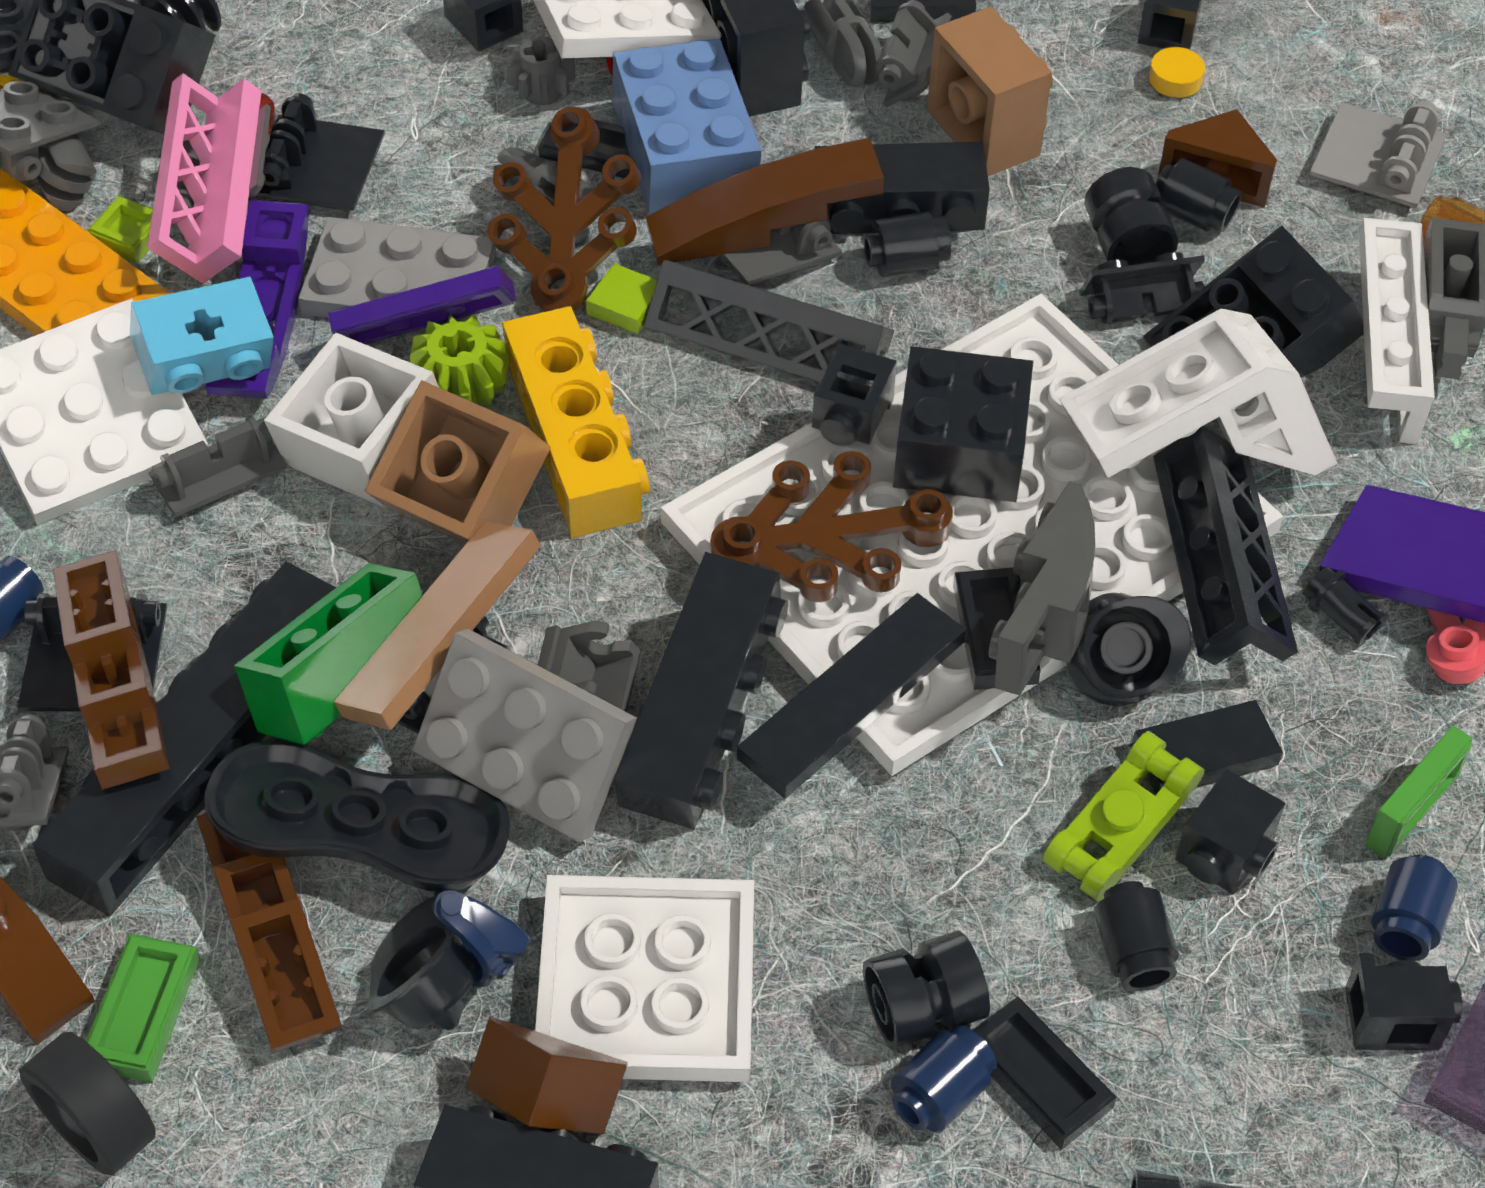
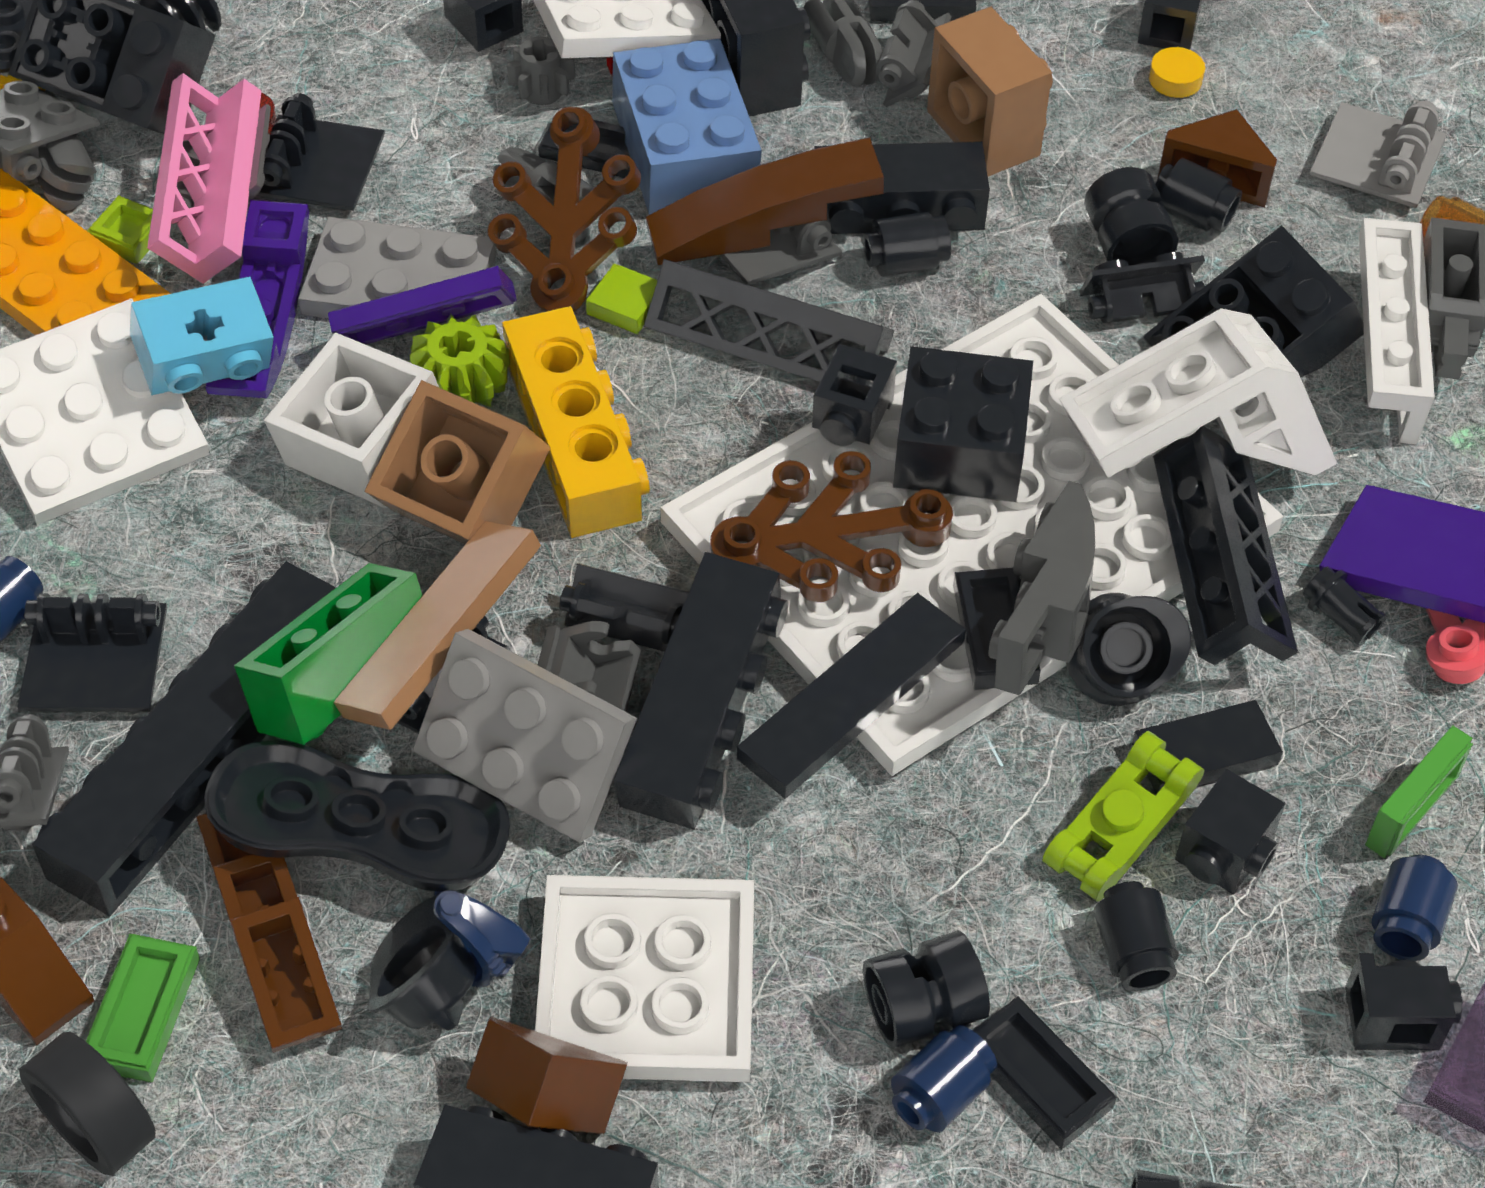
(110, 670): reddish brown slope -> none
(208, 473): dark grey hinge -> none
(629, 605): none -> black hinge

